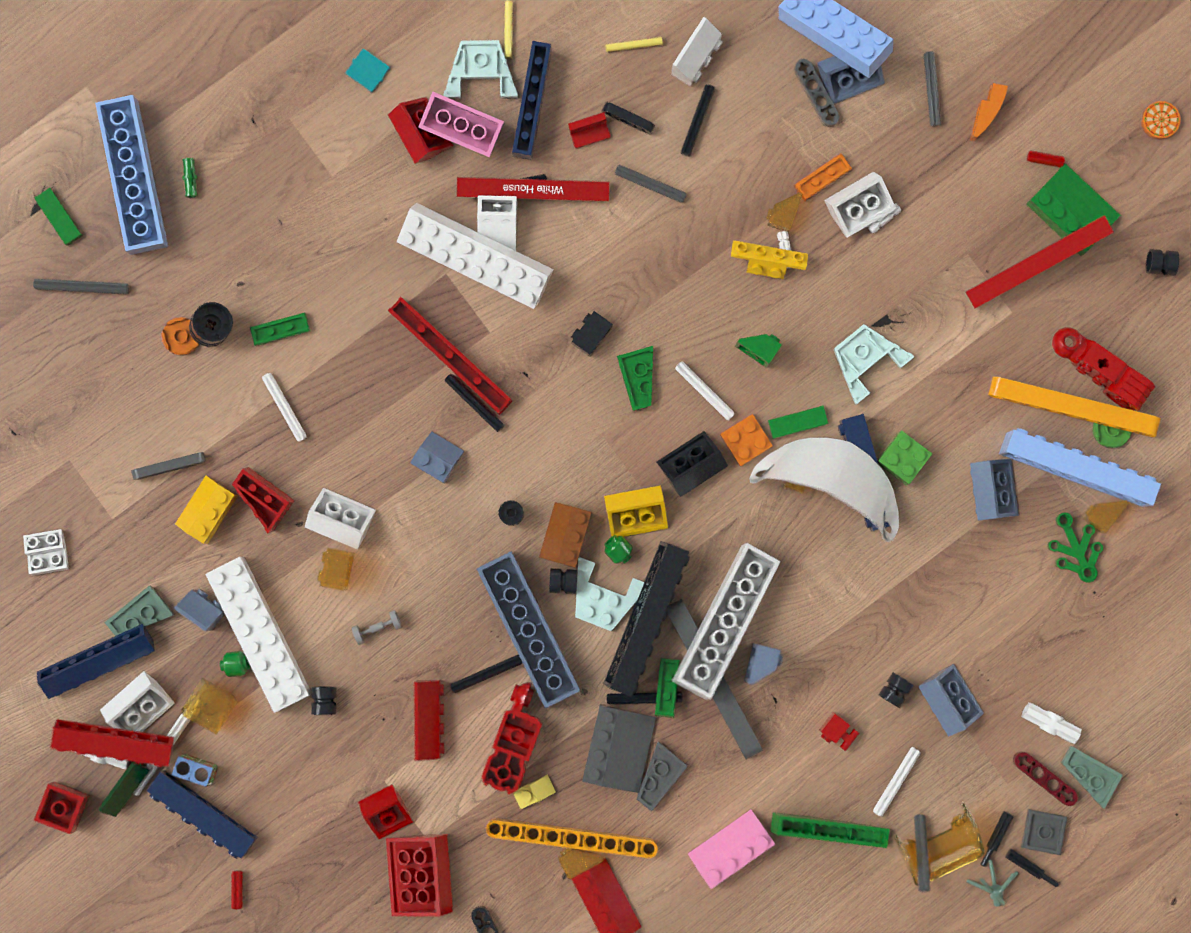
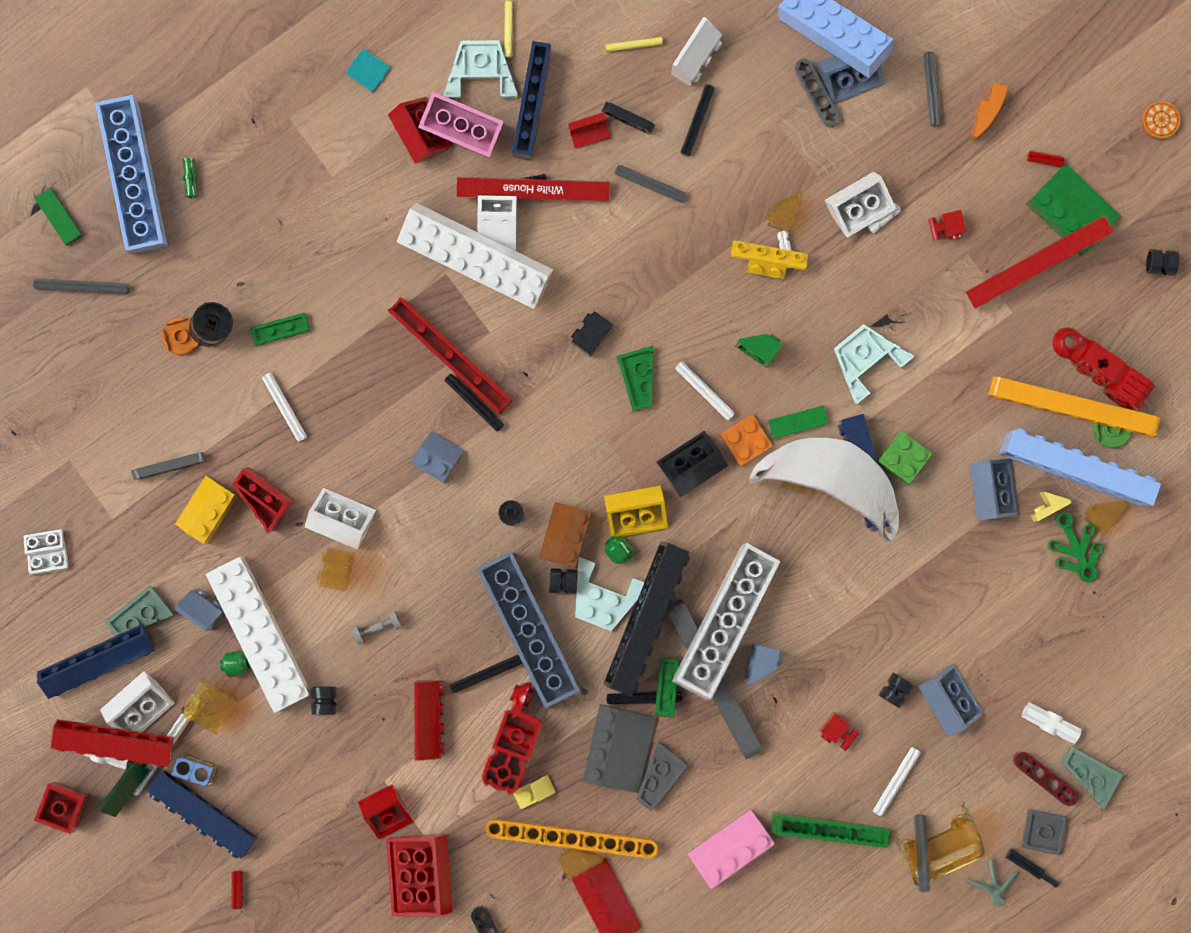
(823, 177): orange tile -> none
(950, 223): none -> red brick
(997, 836): black axle -> none
(1053, 504): none -> light yellow slope

